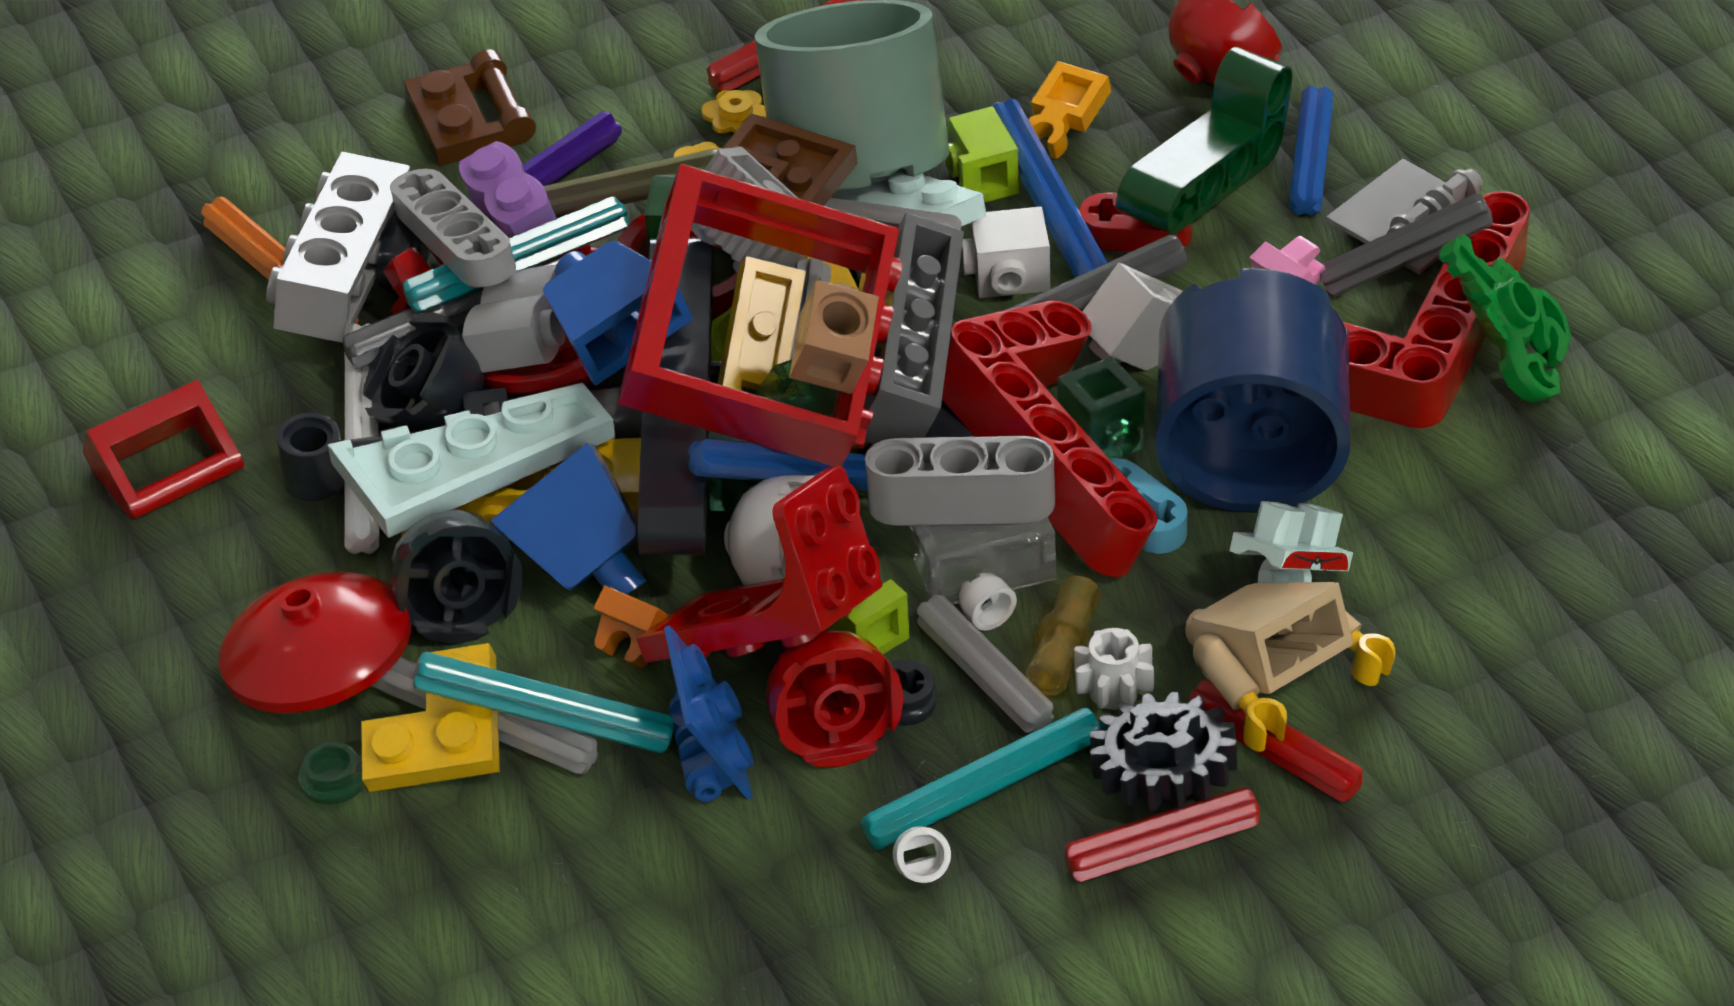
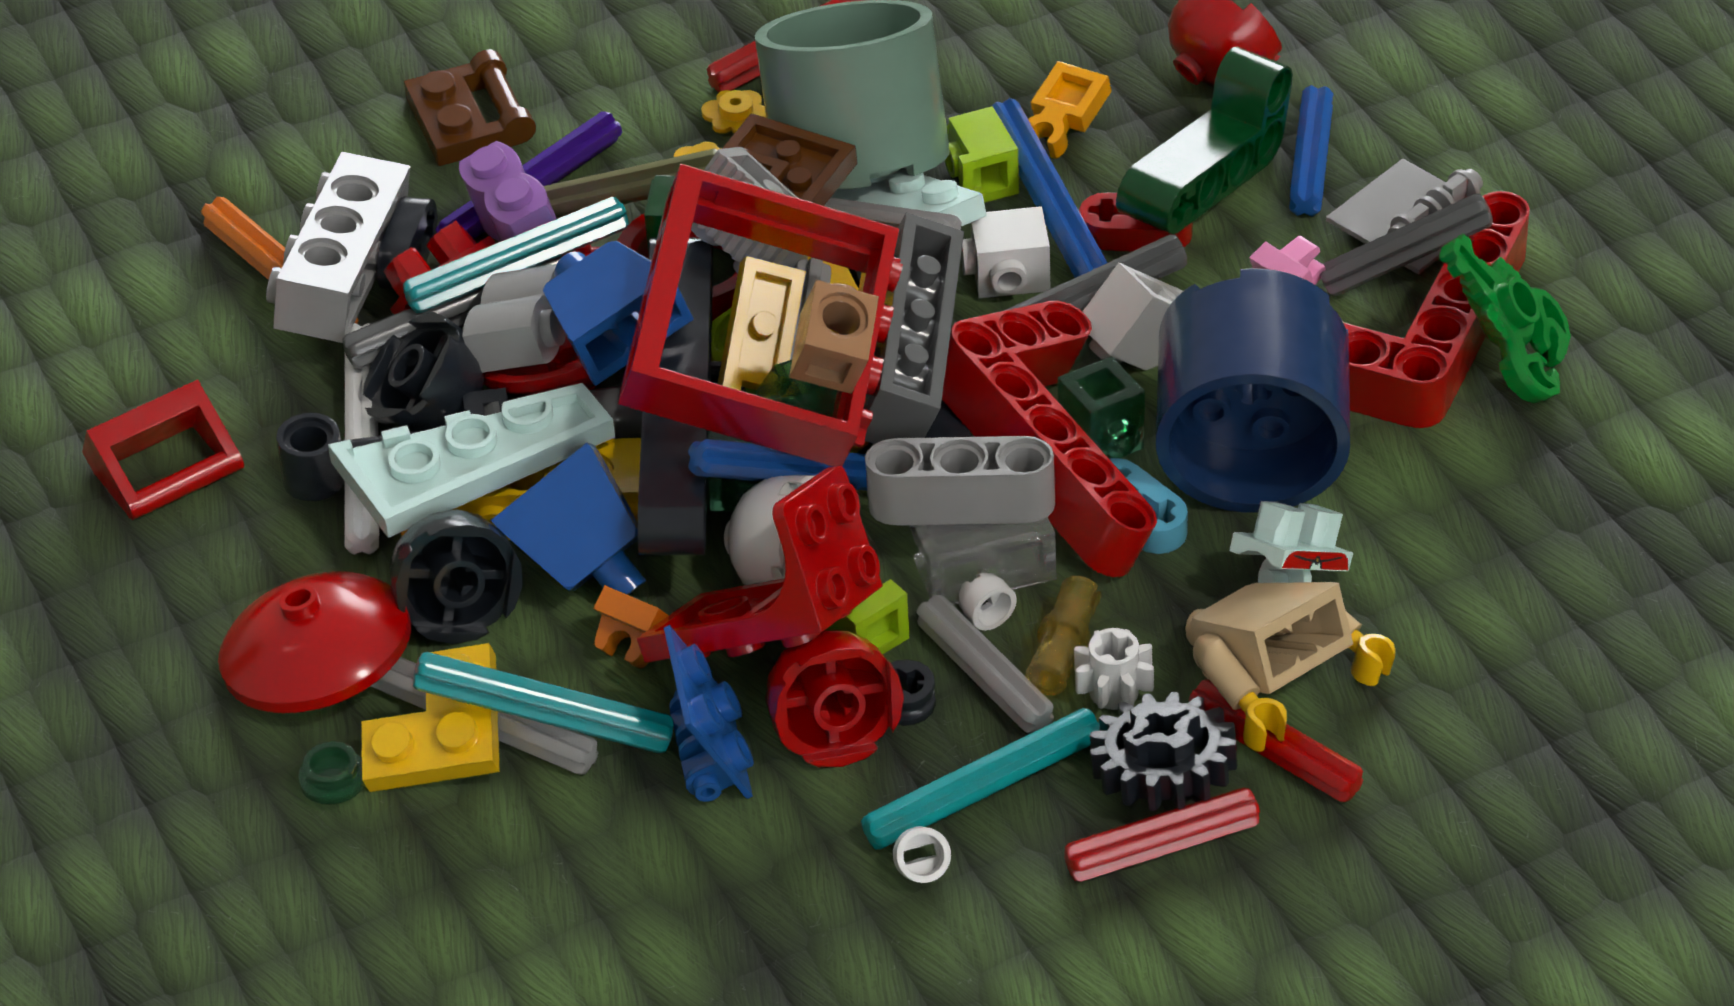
(453, 228): light grey beam -> none

